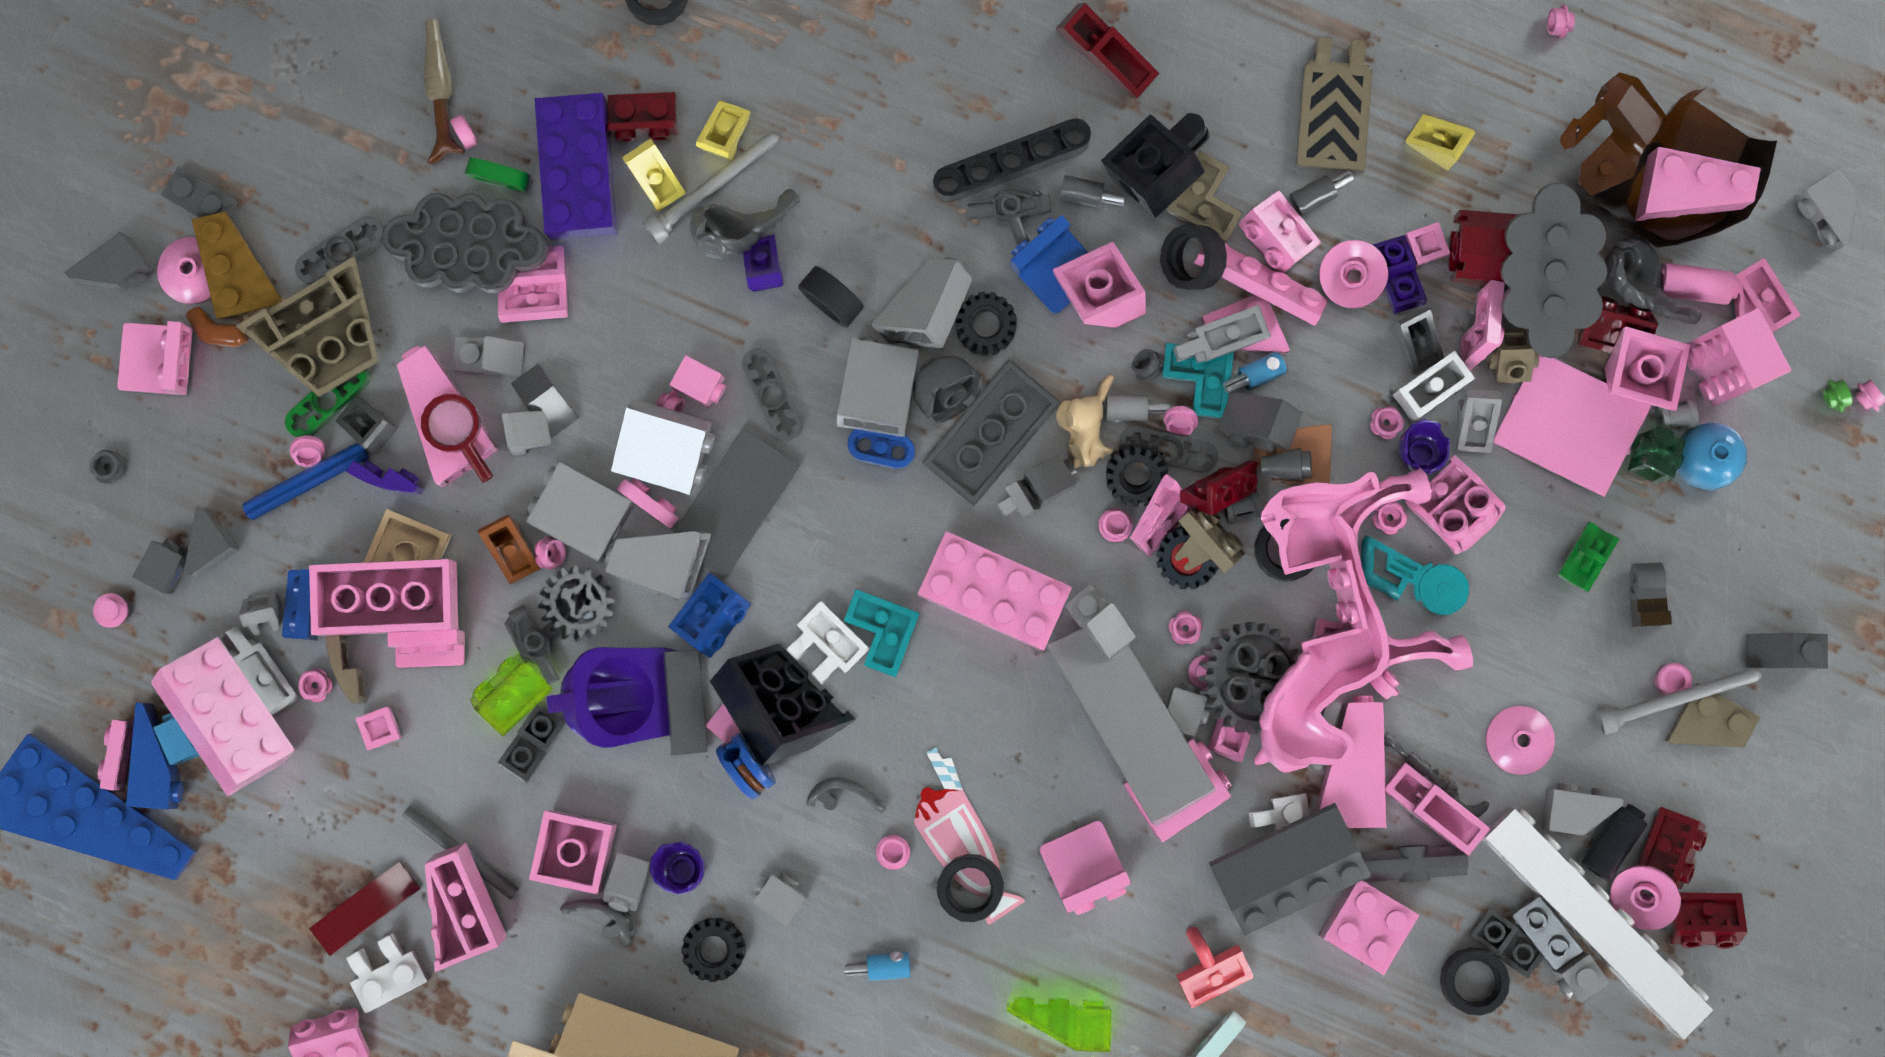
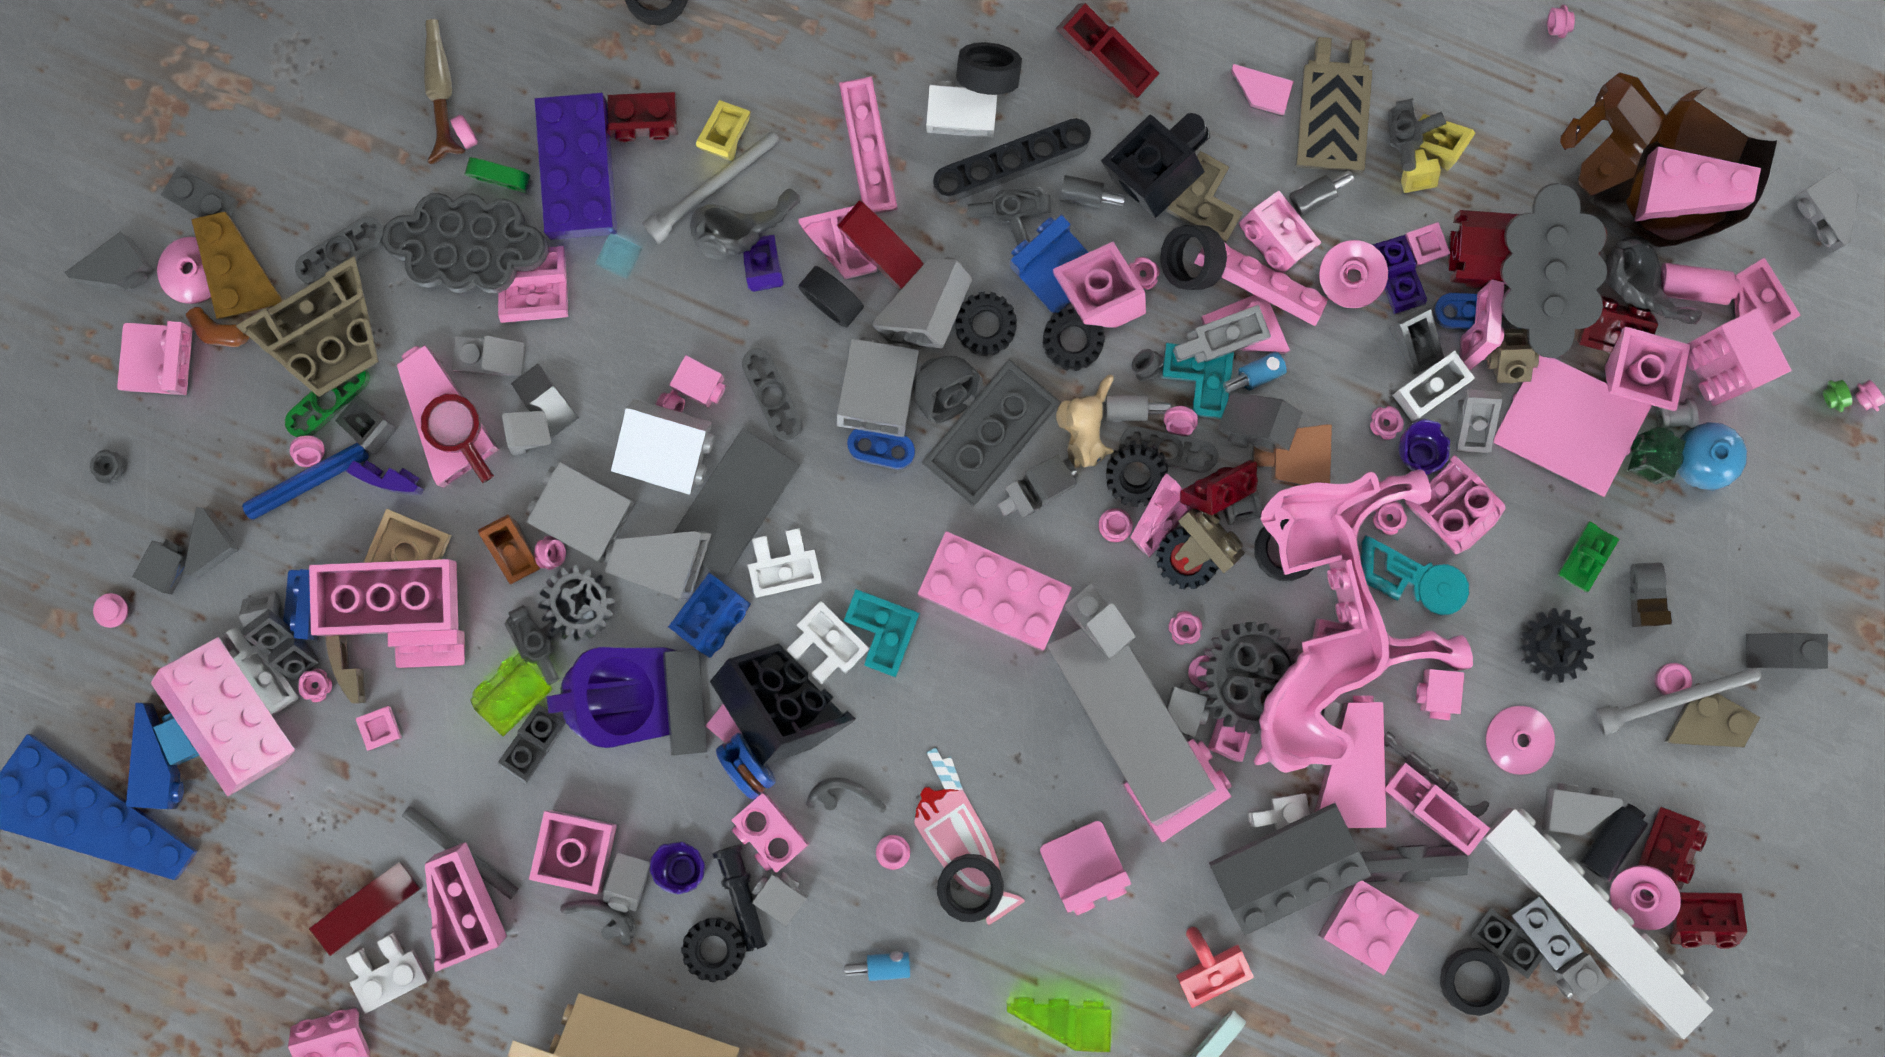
(119, 742): bright pink plate -> none
(284, 651): none -> dark grey slope
(618, 256): none -> clear light blue plate
(654, 175): light yellow slope -> none
(661, 510): bright pink plate -> none
(736, 881): none -> black pin
(776, 827): none -> bright pink brick
(785, 572): none -> white plate
(835, 245): none -> bright pink wing
(868, 145): none -> bright pink tile
(880, 245): none -> dark red slope
(960, 111): none -> white brick
(988, 68): none -> black tyre
(1066, 358): none -> black tyre
(1151, 269): none -> bright pink plate
(1263, 90): none -> bright pink tile
(1288, 465): dark grey cone -> none
(1386, 684): bright pink plate -> none
(1407, 133): none -> dark grey piece
(1423, 176): none -> light yellow tile
(1440, 693): none -> bright pink brick
(1464, 307): none -> blue plate
(1556, 658): none -> black gear

